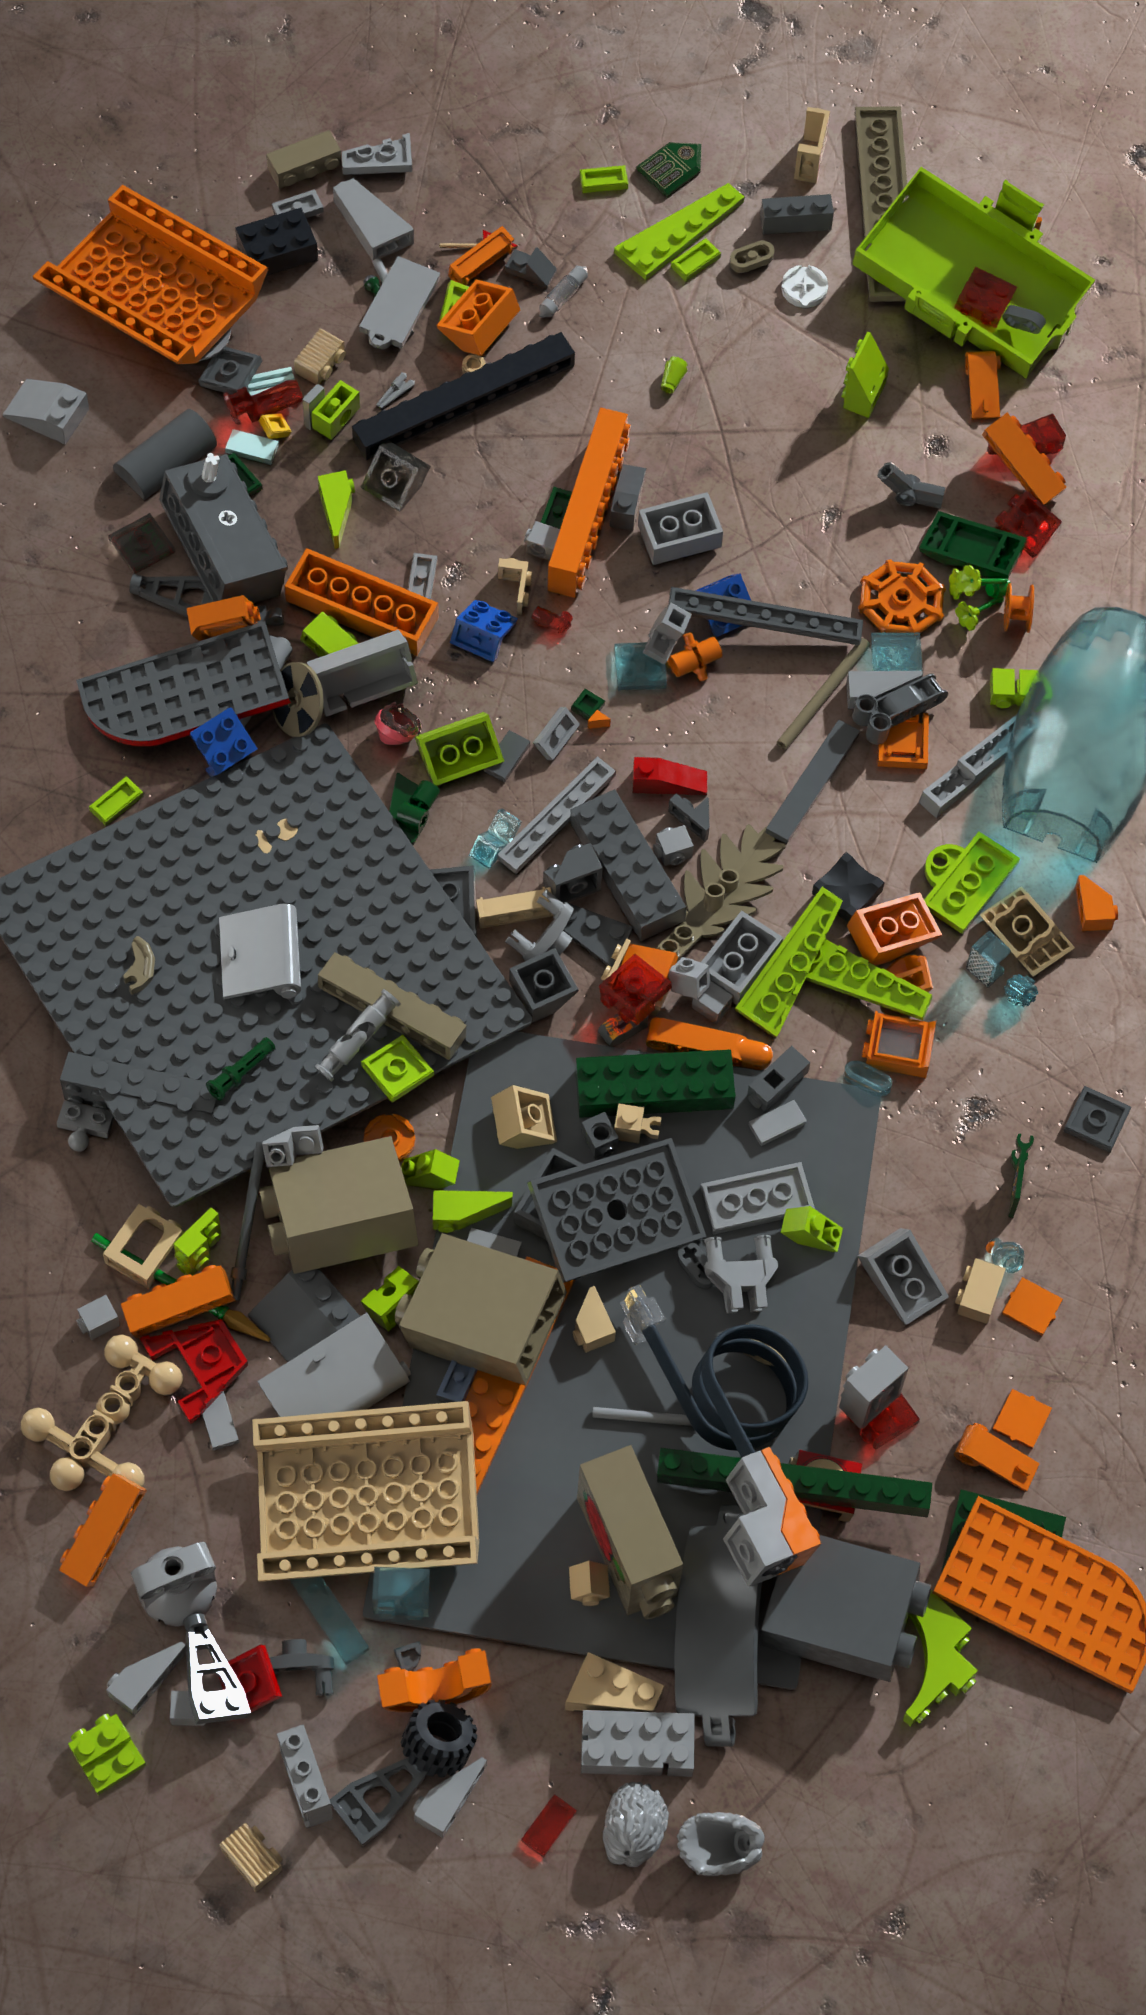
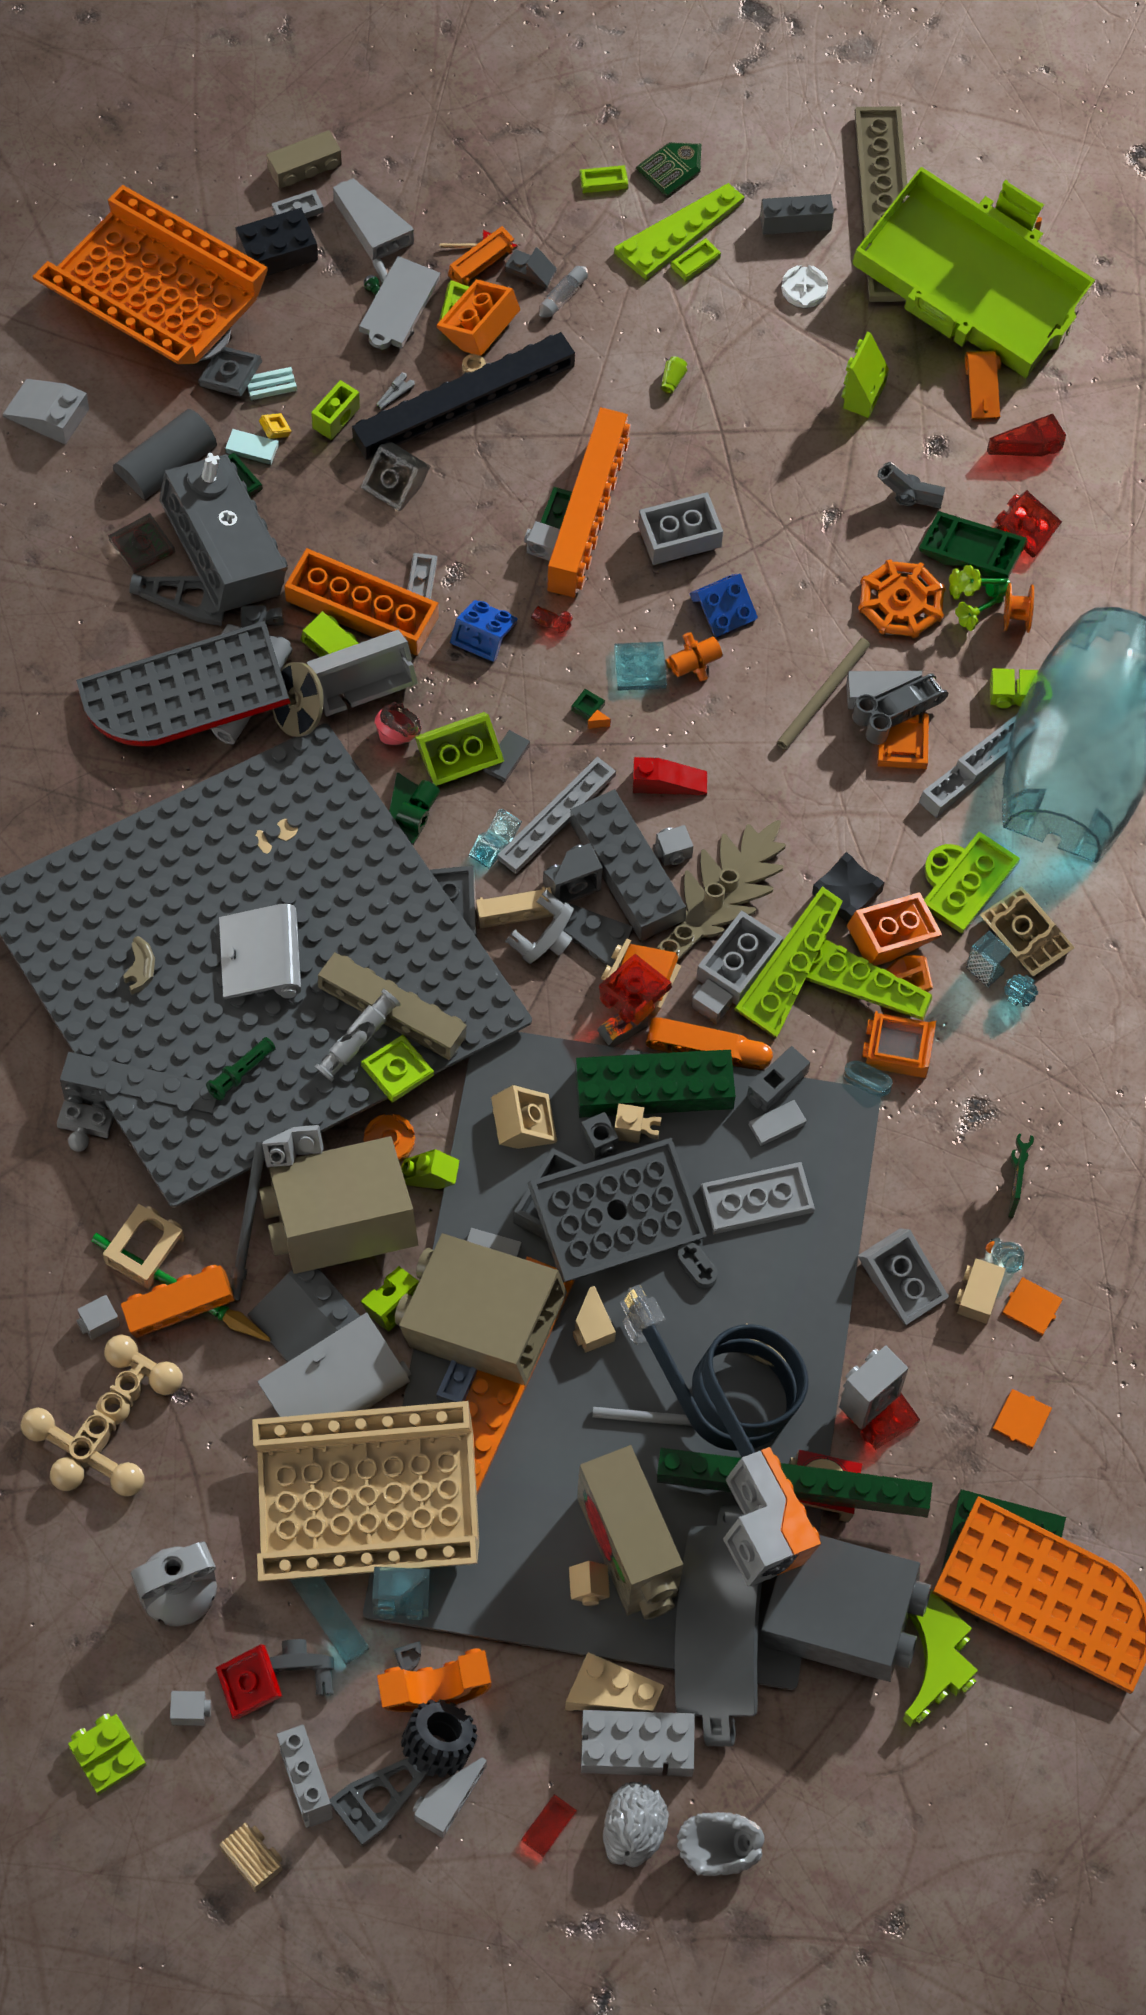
(102, 1529): orange brick -> none
(116, 801): lime tile -> none
(140, 1680): light grey slope -> none
(193, 1246): lime plate -> none
(210, 1357): red wing -> none
(215, 1705): plate -> none
(220, 1424): light grey tile -> none
(221, 617): orange window -> none
(222, 741): blue bracket -> none
(263, 403): clear red piece -> none
(310, 402): light grey tile -> none
(319, 357): tan brick -> none
(336, 498): lime slope -> none
(383, 158): light grey wing -> none
(463, 1208): lime slope -> none
(516, 570): tan bracket -> none
(542, 984): dark grey slope -> none
(556, 733): light grey plate -> none
(627, 497): dark grey slope -> none
(666, 631): light grey brick -> none
(689, 977): light grey brick -> none
(695, 819): dark grey slope -> none
(741, 1276): light grey connector -> none
(750, 256): dark tan plate -> none
(768, 616): dark grey tile -> none
(810, 157): tan panel -> none
(811, 1229): lime slope -> none
(812, 781): dark grey tile -> none
(896, 652): clear light blue tile -> none
(984, 1449): orange door -> none
(985, 297): clear red plate -> none
(1023, 459): orange brick -> none
(1024, 319): dark grey beam -> none
(1094, 906): orange slope -> none
(1097, 1119): dark grey tile -> none

